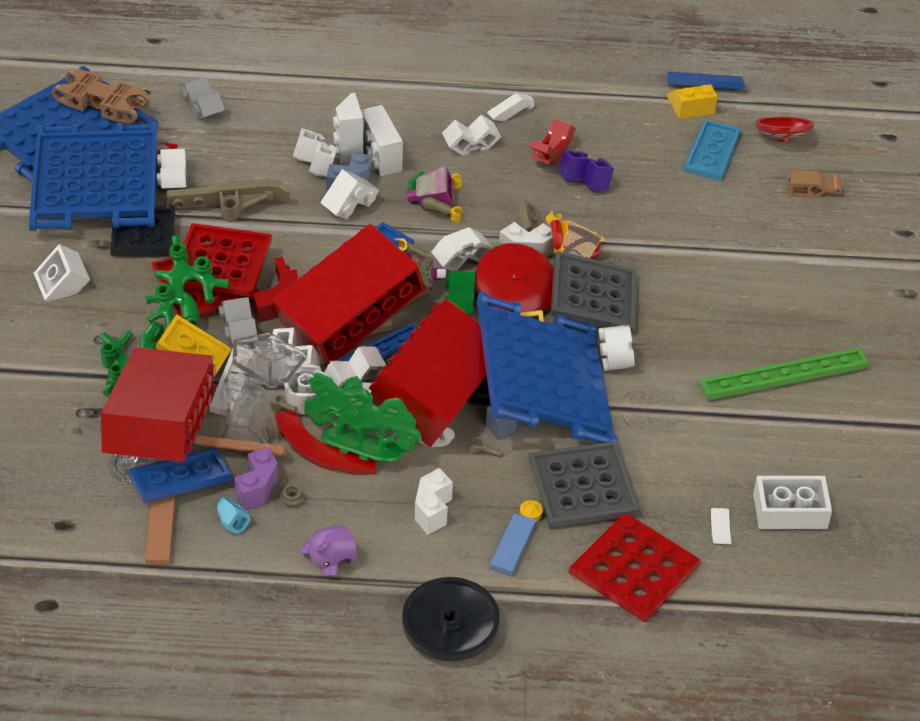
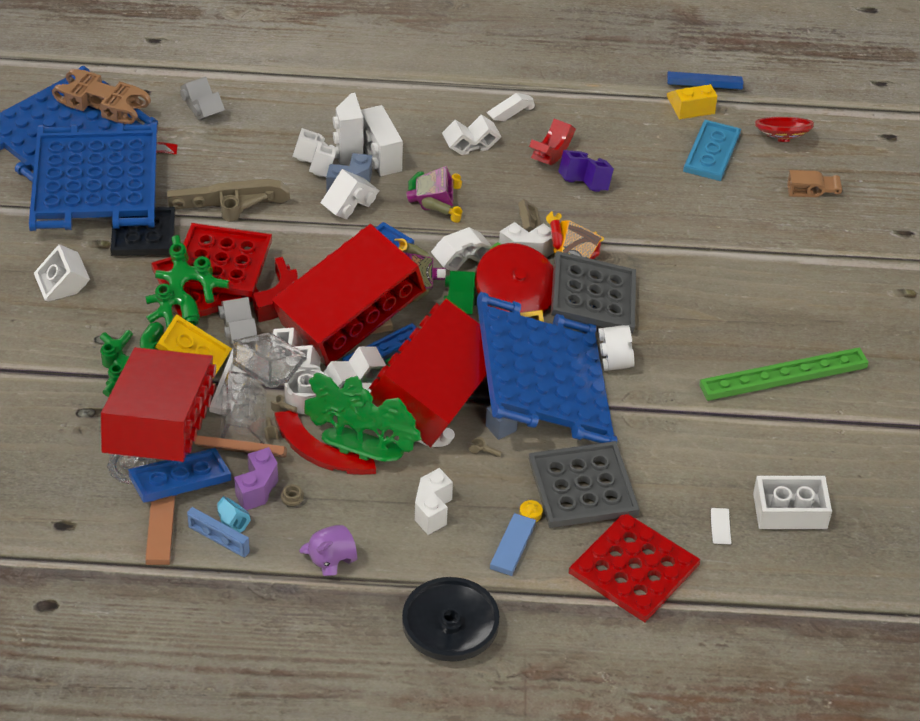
(172, 169): white brick -> none
(218, 532): none -> medium blue tile

